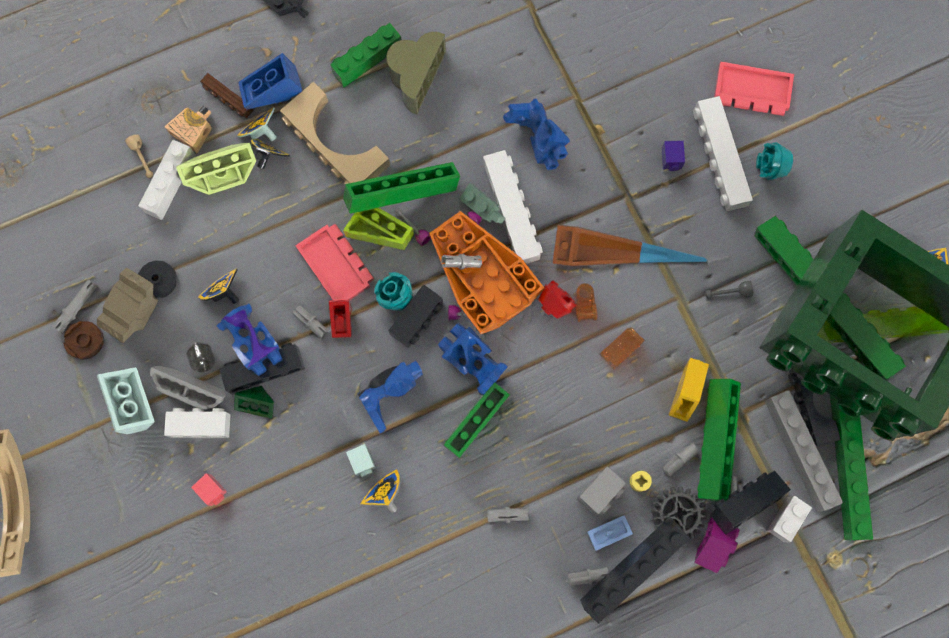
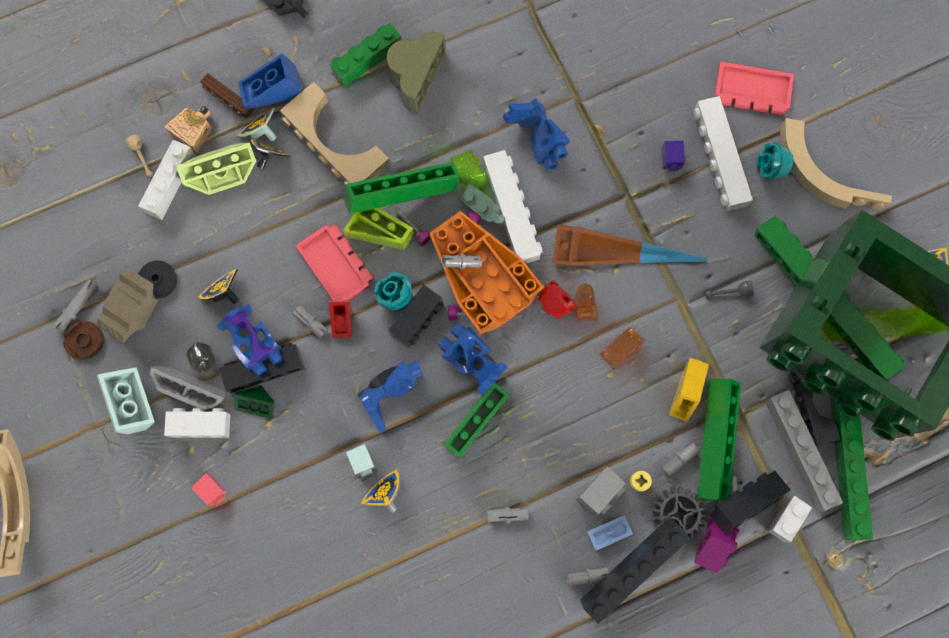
(469, 170): none -> clear neon green slope
(817, 182): none -> tan arch

